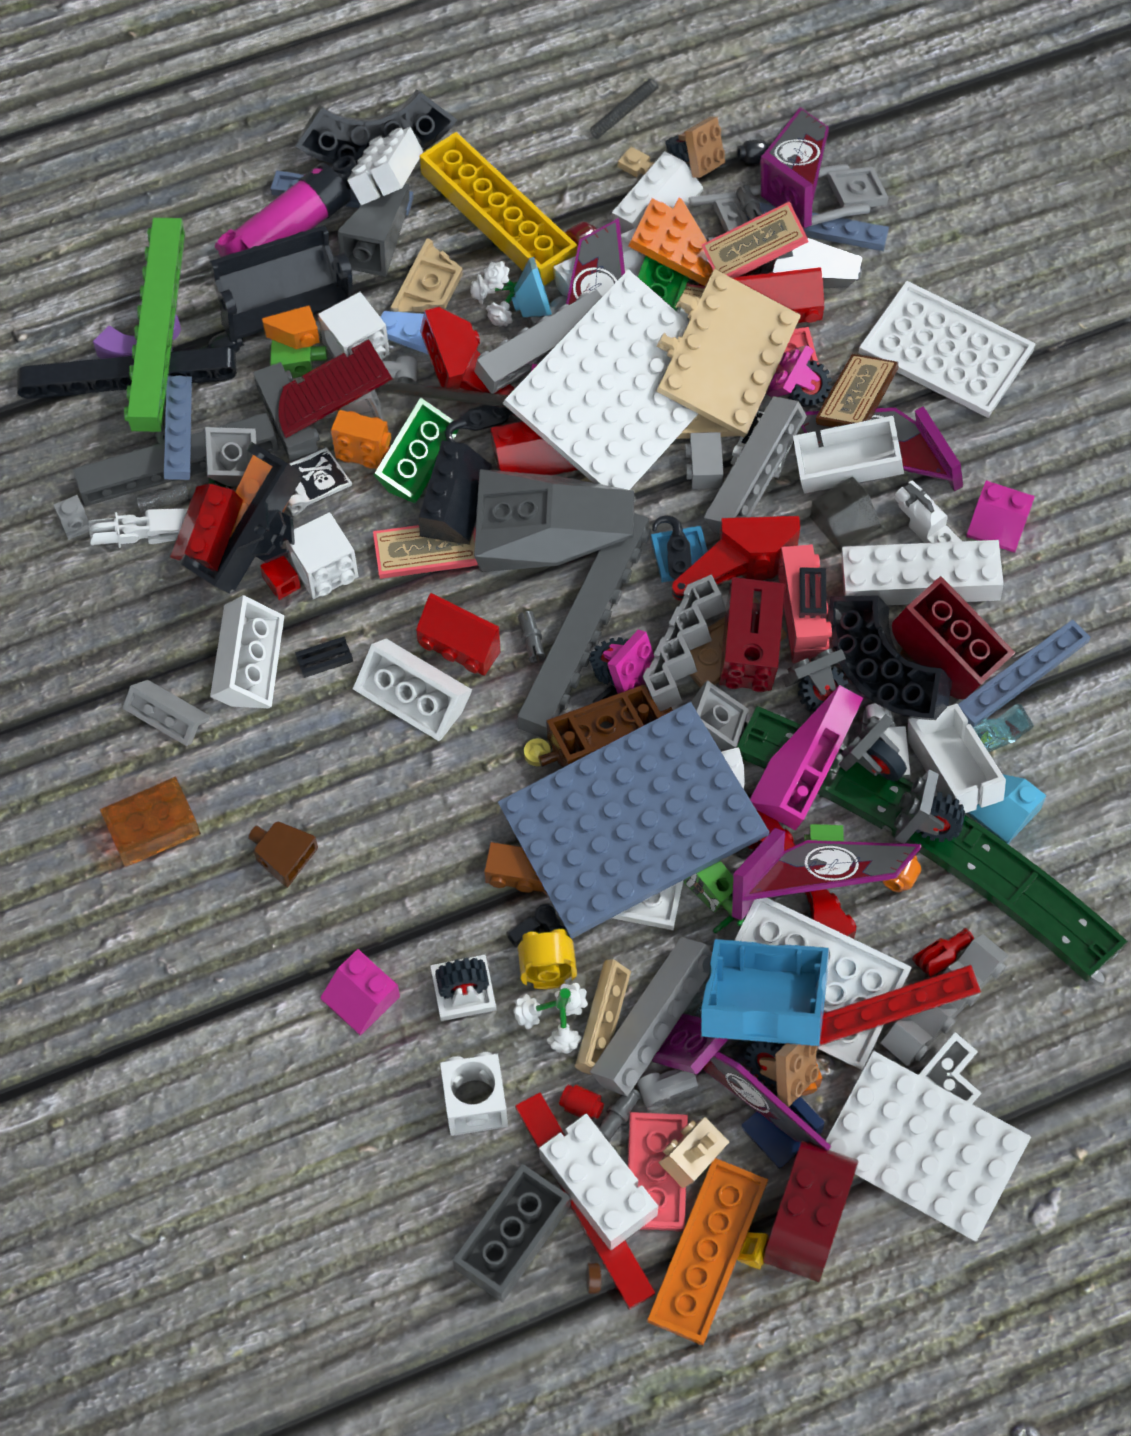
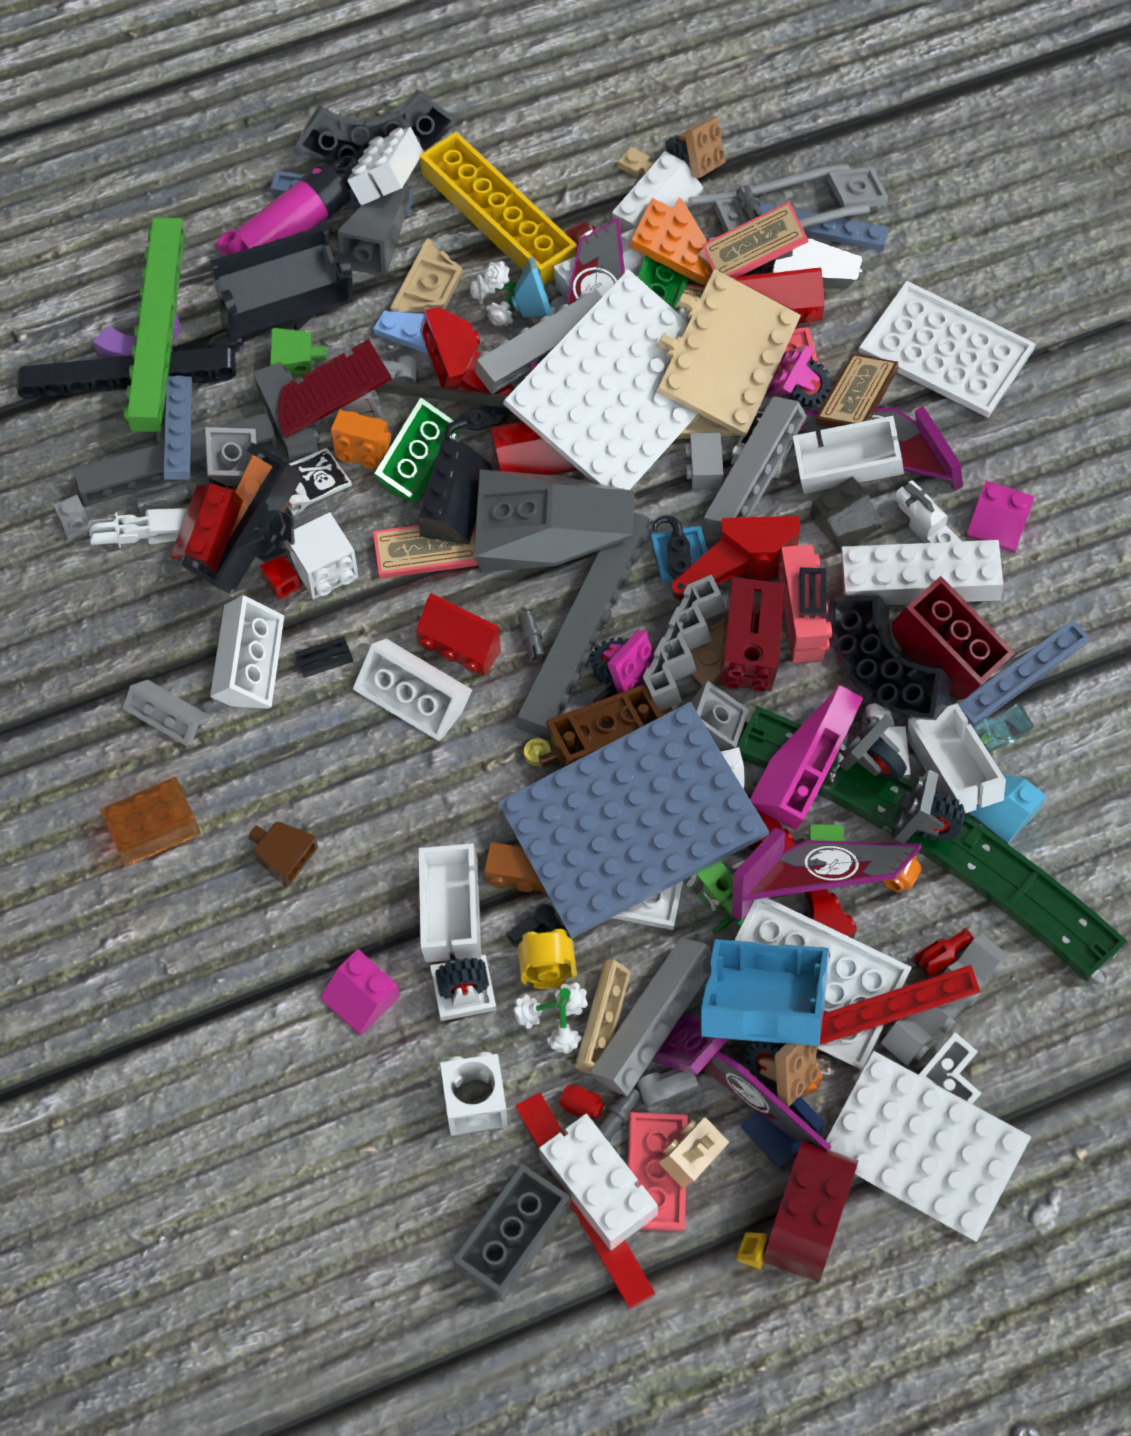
(292, 328): orange slope -> none
(351, 324): white brick -> none
(449, 902): none -> white piece
(593, 1278): reddish brown tile -> none
(640, 98): dark grey piece -> none
(707, 1251): orange plate -> none
(752, 150): black plant -> none
(793, 165): piece -> none
(817, 678): dark grey plate -> none

